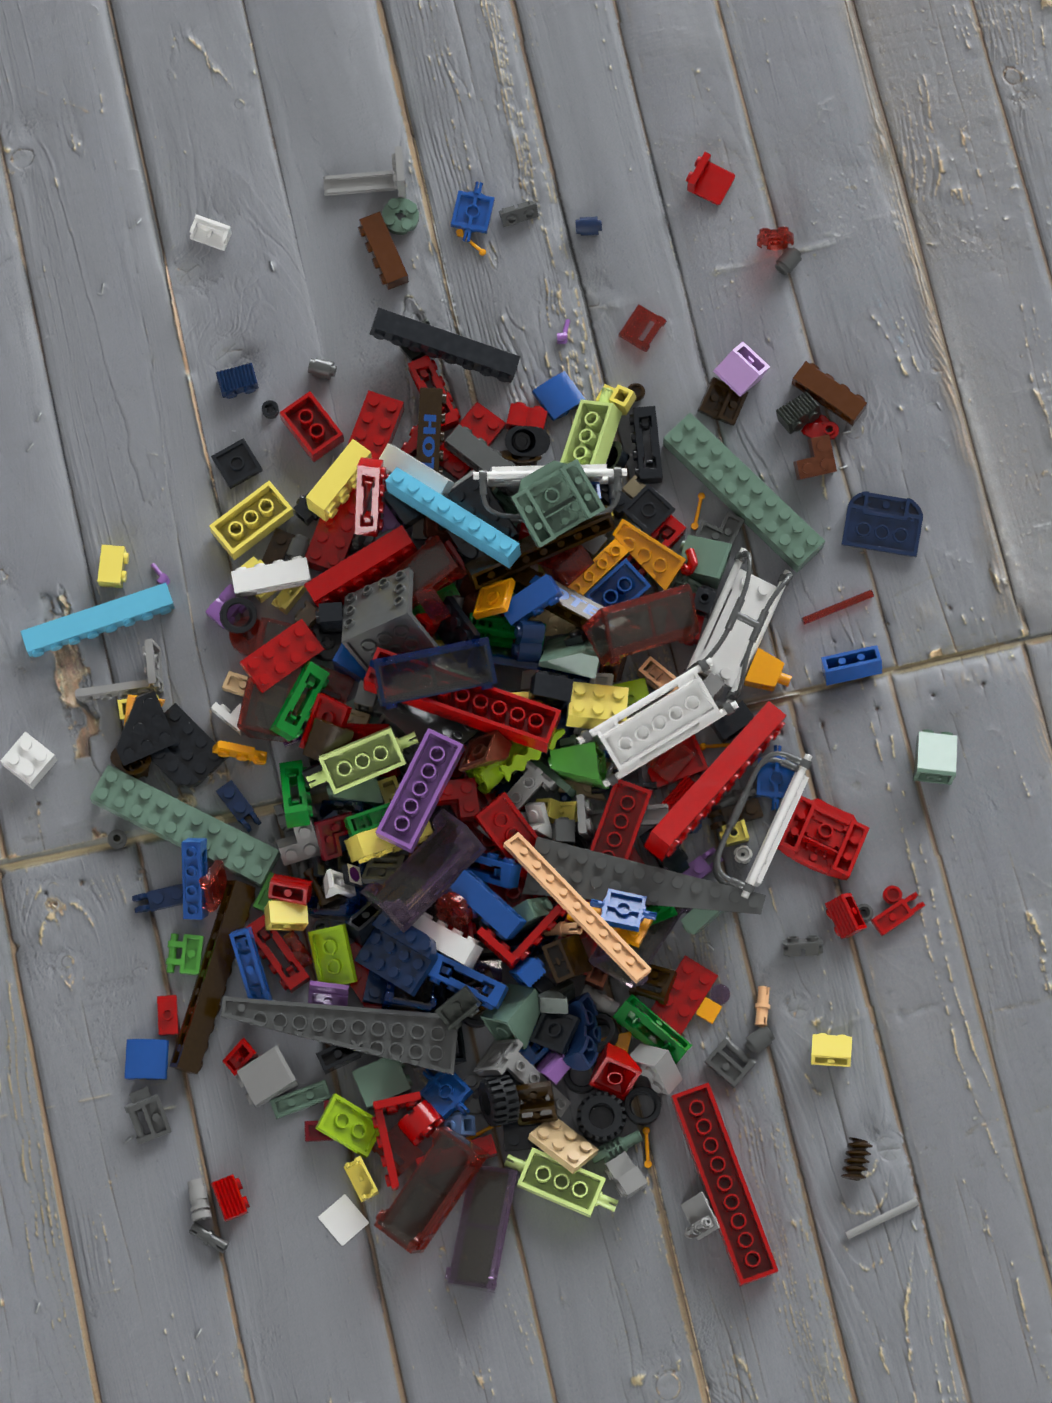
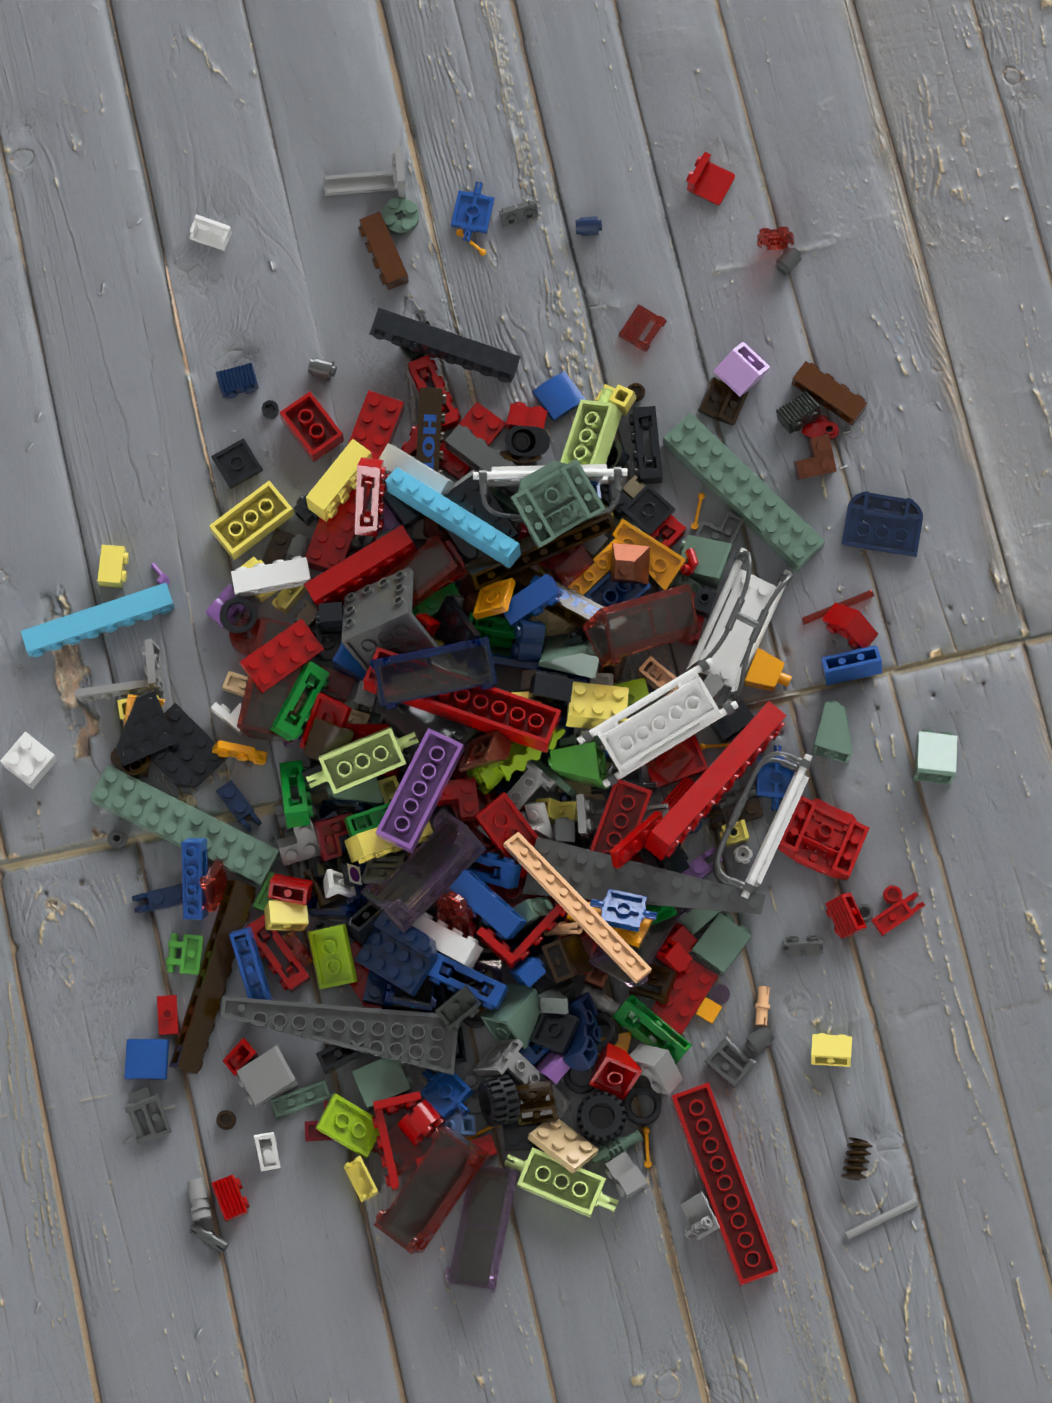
(226, 1120): none -> dark brown plate
(267, 1151): none -> white slope
(328, 993): medium lavender plate -> none
(343, 1220): white sticker -> none
(432, 604): clear red plate -> none
(562, 337): medium lavender hand -> none
(630, 564): none -> copper slope
(634, 841): none -> red plate
(675, 949): none -> red brick
(721, 943): none -> sand green brick
(833, 734): none -> sand green slope
(850, 625): none -> red brick

